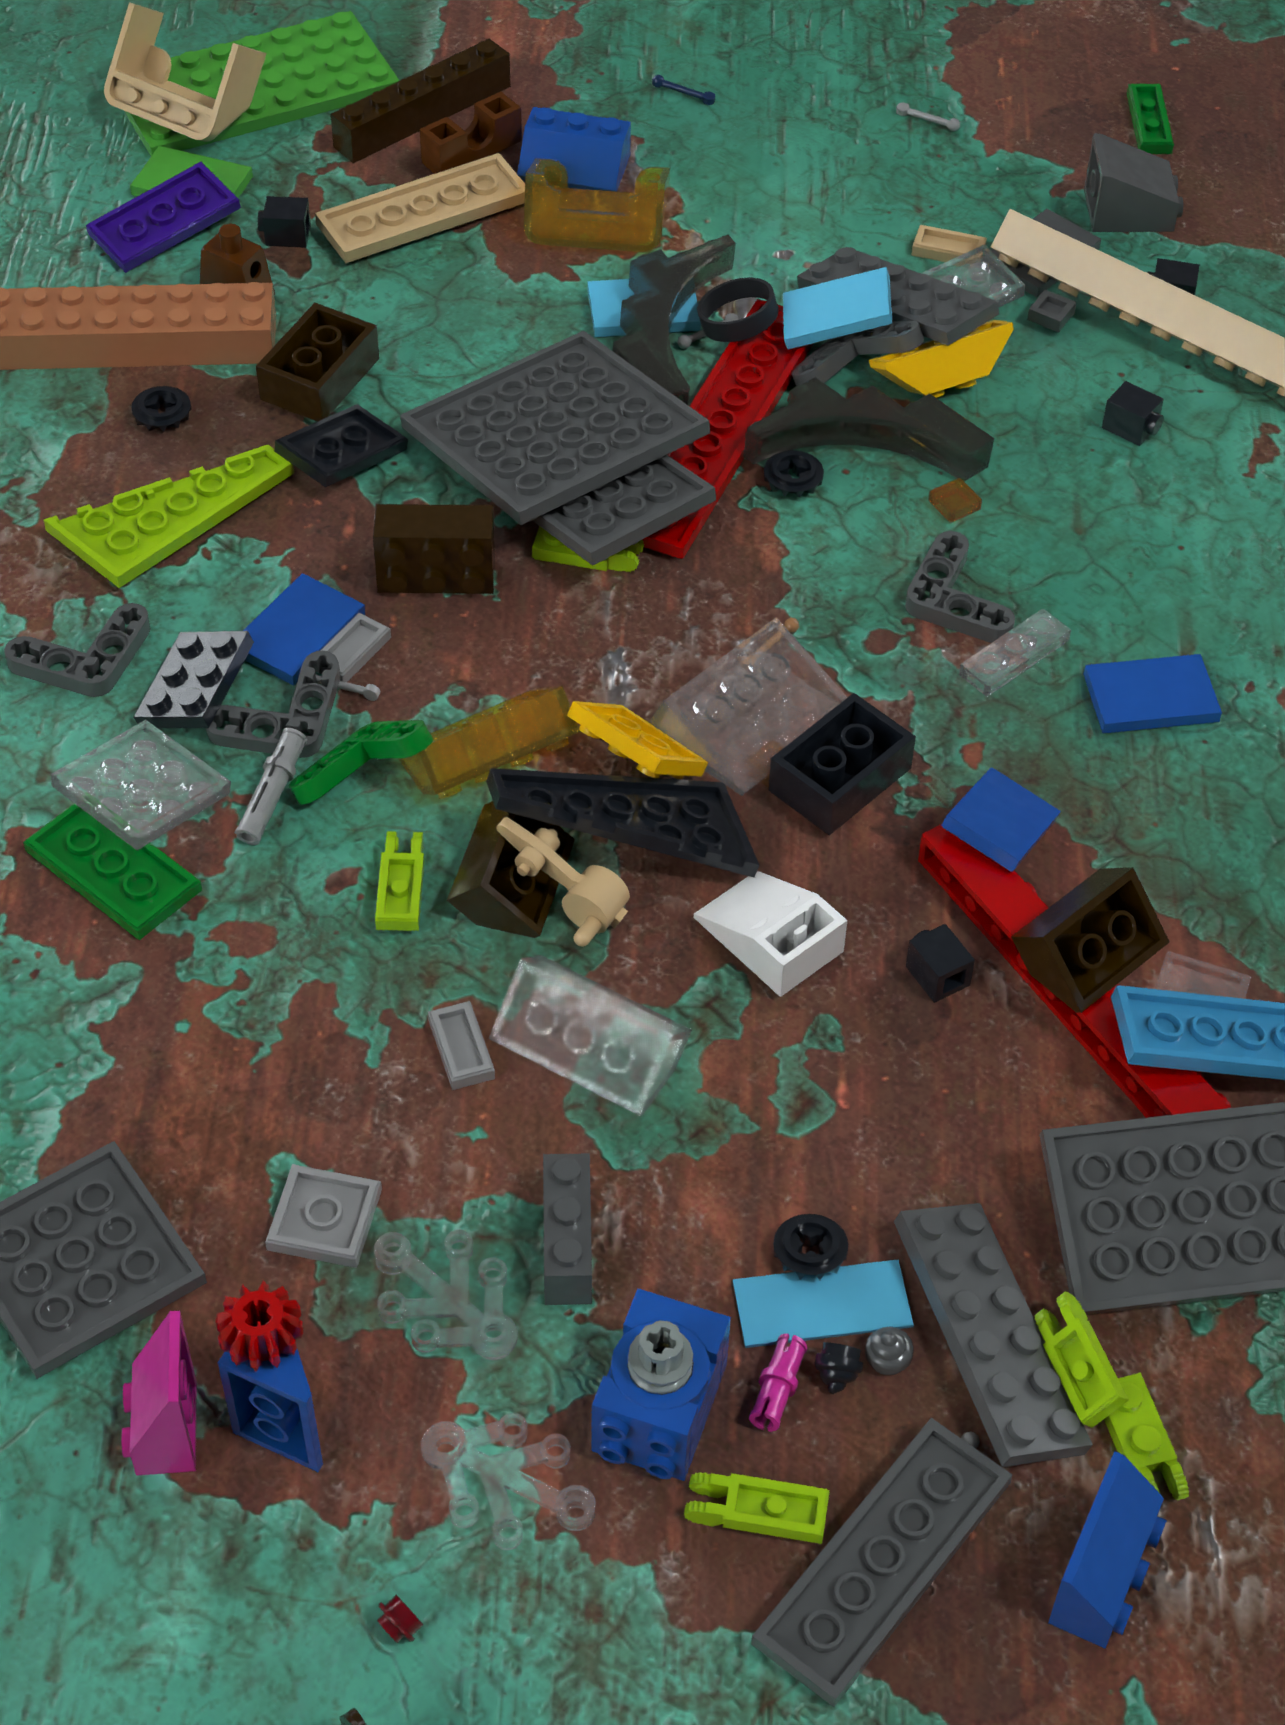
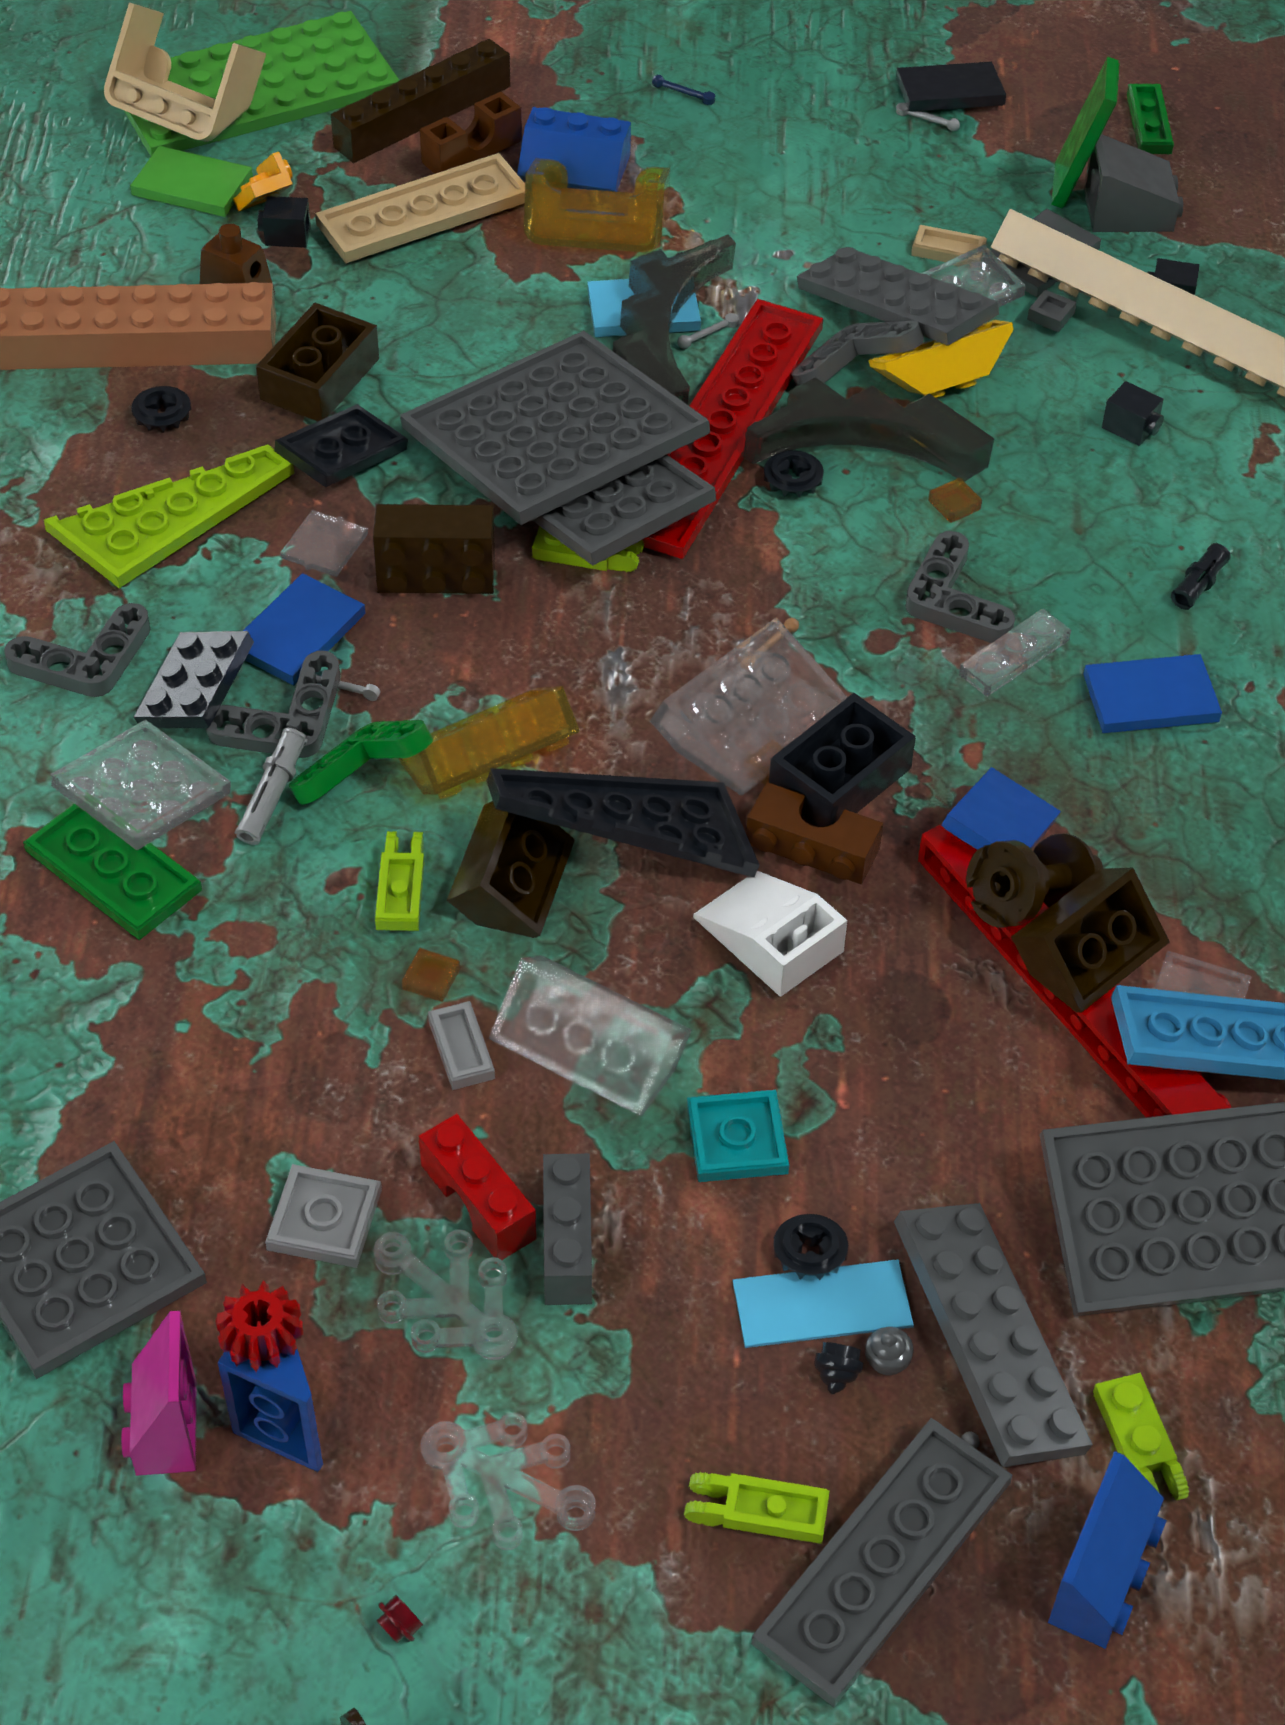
(163, 216): dark purple tile -> none
(272, 179): none -> light orange bracket
(324, 543): none -> clear piece
(357, 644): light grey tile -> none
(431, 974): none -> clear orange tile
(496, 1206): none -> red arch
(592, 898): tan piece -> none
(636, 739): yellow plate -> none
(660, 1385): blue piece -> none
(737, 1136): none -> teal tile
(744, 327): black tyre -> none
(778, 1382): dark pink pin -> none
(837, 308): medium azure tile -> none
(839, 849): none -> reddish brown arch
(939, 962): black brick -> none
(950, 86): none -> black tile
(1015, 881): none -> dark brown piece
(1080, 1362): lime hinge -> none
(1086, 132): none -> green tile
(1190, 589): none -> black pin

